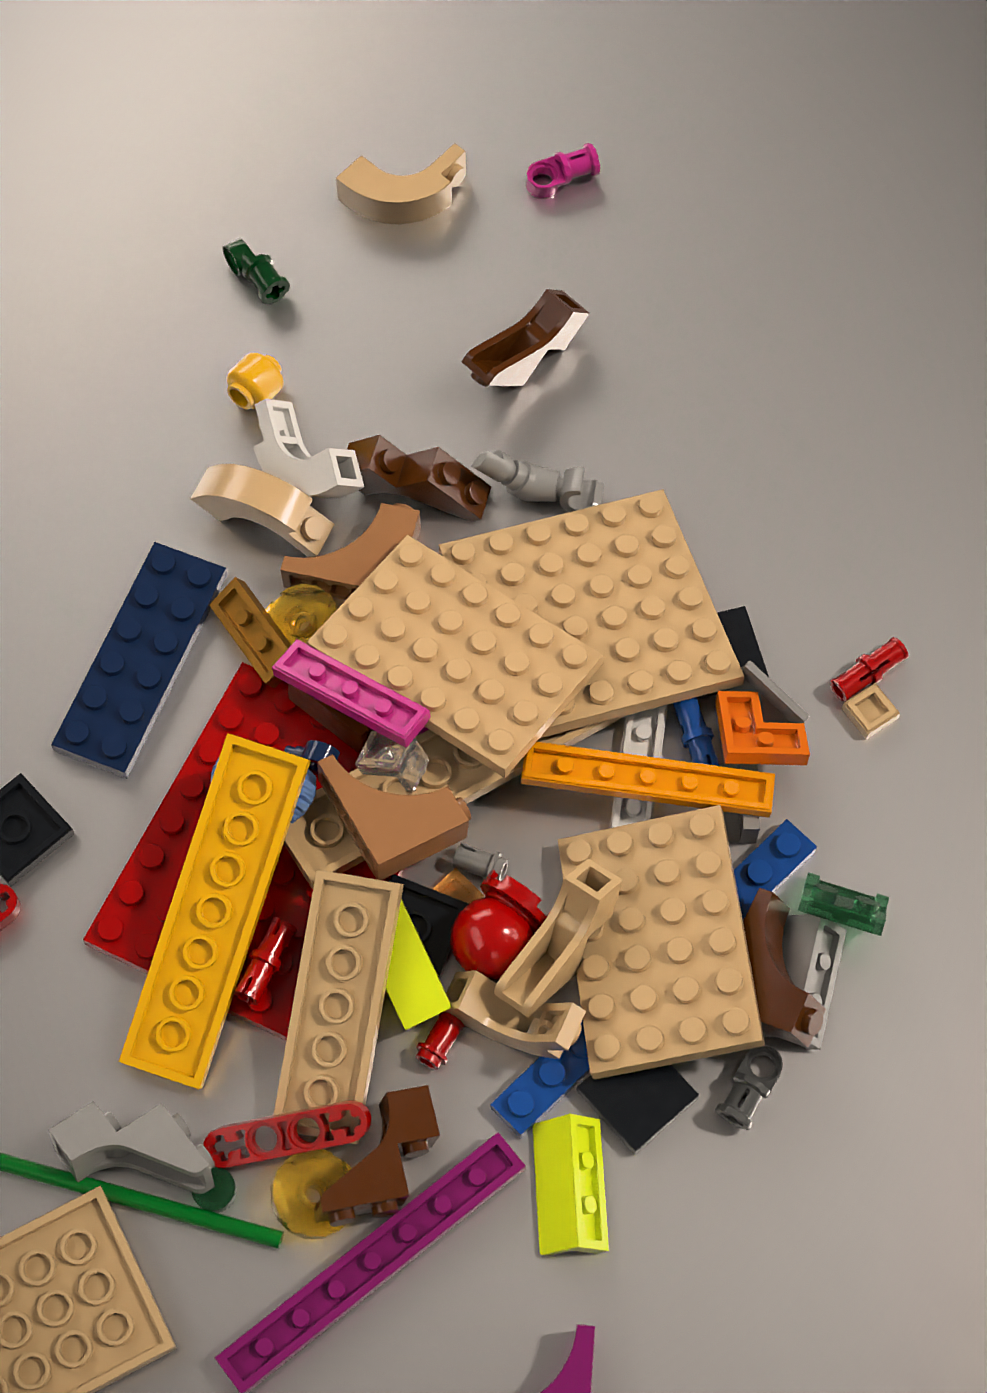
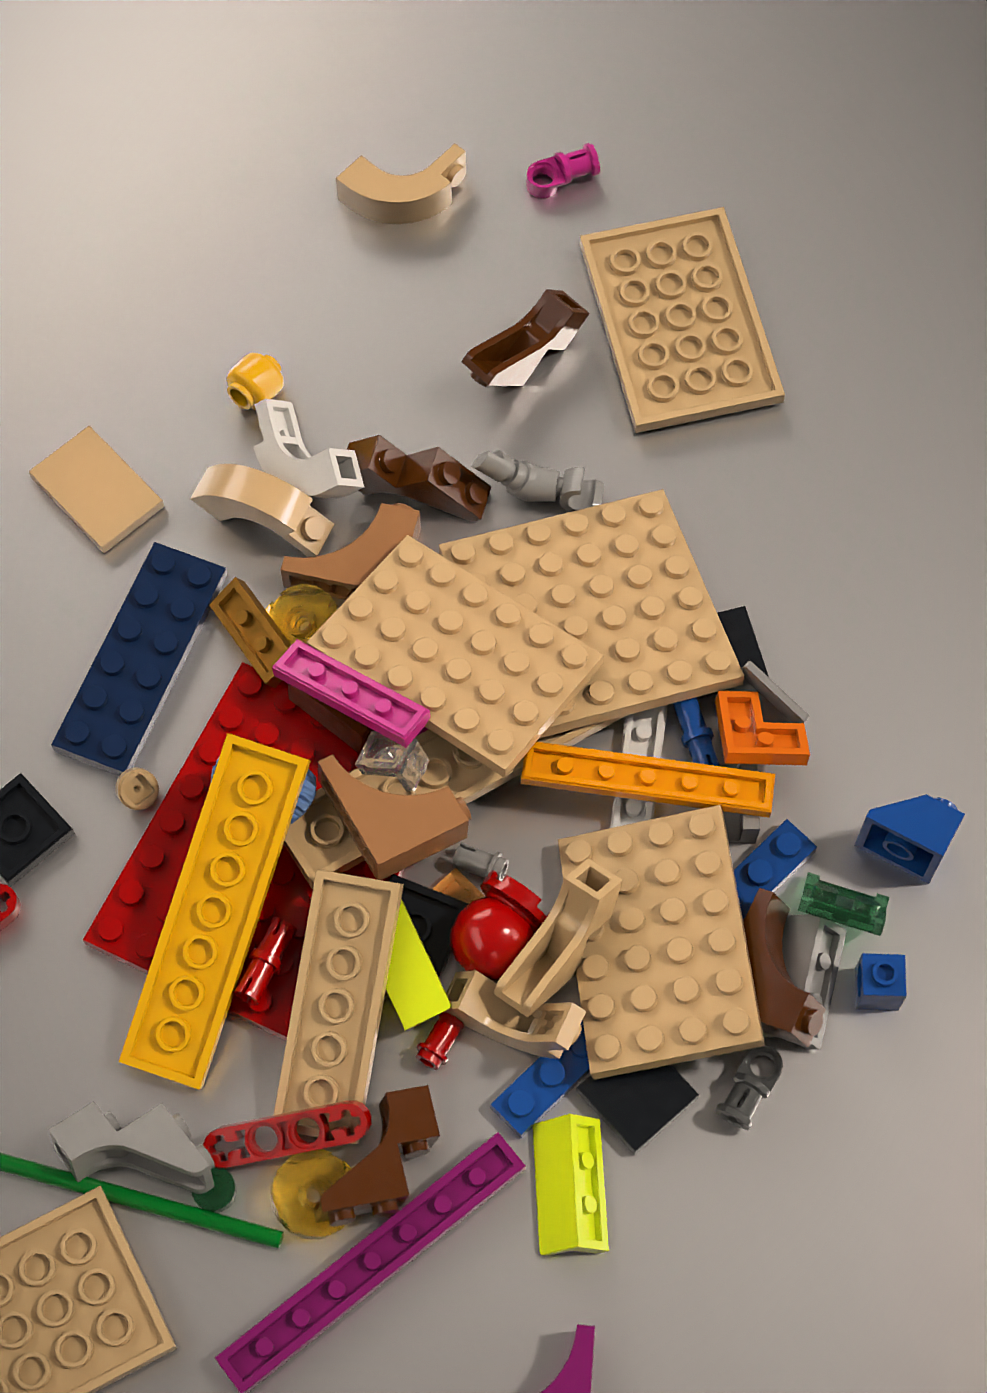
(96, 489): none -> tan tile
(137, 788): none -> tan tile
(257, 270): dark green connector -> none
(313, 751): dark blue piece -> none
(681, 320): none -> tan plate
(869, 669): red pin -> none
(870, 711): tan tile -> none
(880, 981): none -> blue brick
(911, 834): none -> blue slope

